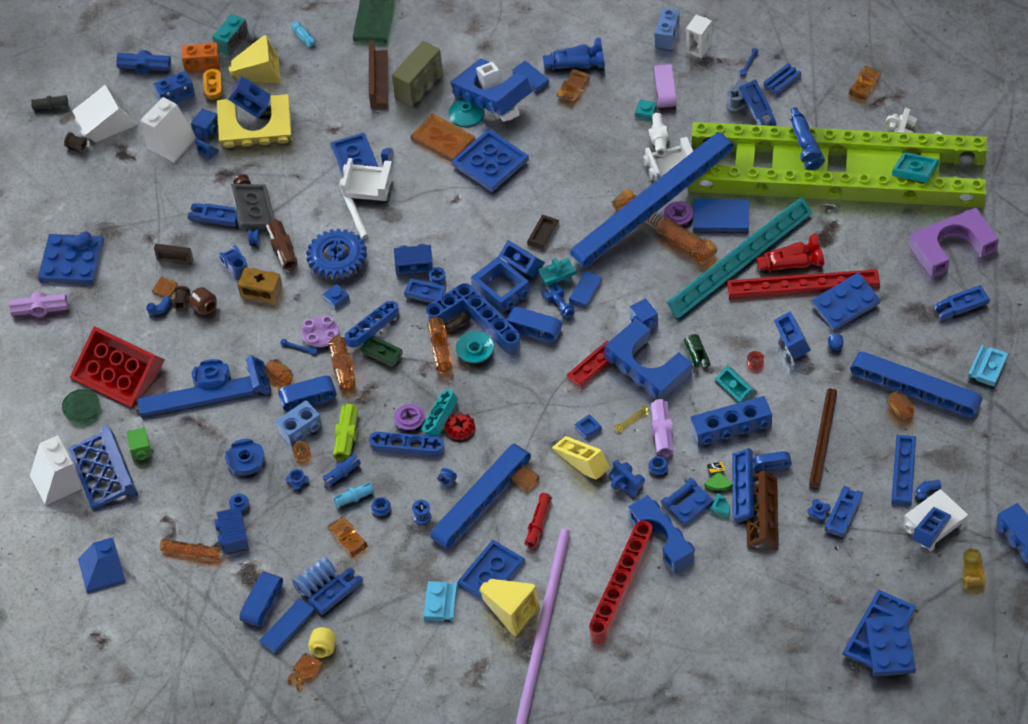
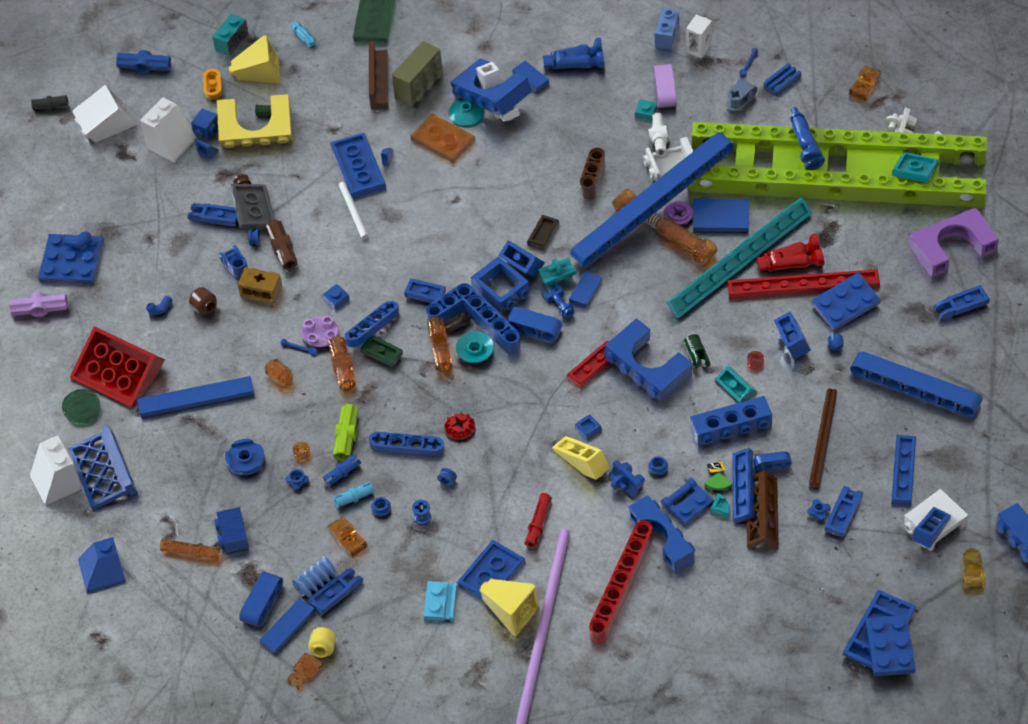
(76, 142): dark brown bush -> none
(139, 444): bright green brick -> none
(164, 287): clear orange tile -> none
(173, 253): dark brown tile -> none
(175, 88): blue brick -> none
(181, 296): dark brown bush -> none
(200, 57): orange brick -> none
(210, 373): blue tile -> none
(239, 497): blue plate -> none
(249, 97): blue brick -> none
(257, 374): blue plate -> none
(297, 421): medium blue brick -> none
(313, 390): blue beam -> none
(341, 264): blue gear -> none
(366, 181): white panel -> none
(413, 259): blue brick -> none
(414, 411): medium lavender gear -> none
(437, 271): blue bush -> none
(439, 413): teal beam -> none
(480, 496): blue beam -> none
(490, 160): blue plate -> none
(525, 478): clear orange tile -> none
(573, 86): clear orange slope -> none
(592, 173): none -> reddish brown beam
(619, 427): clear yellow hinge -> none
(645, 313): blue brick -> none
(662, 428): lavender piece -> none
(757, 103): blue hinge -> none
(901, 405): clear orange brick -> none
(927, 486): blue arm -> none
(988, 365): medium azure plate -> none

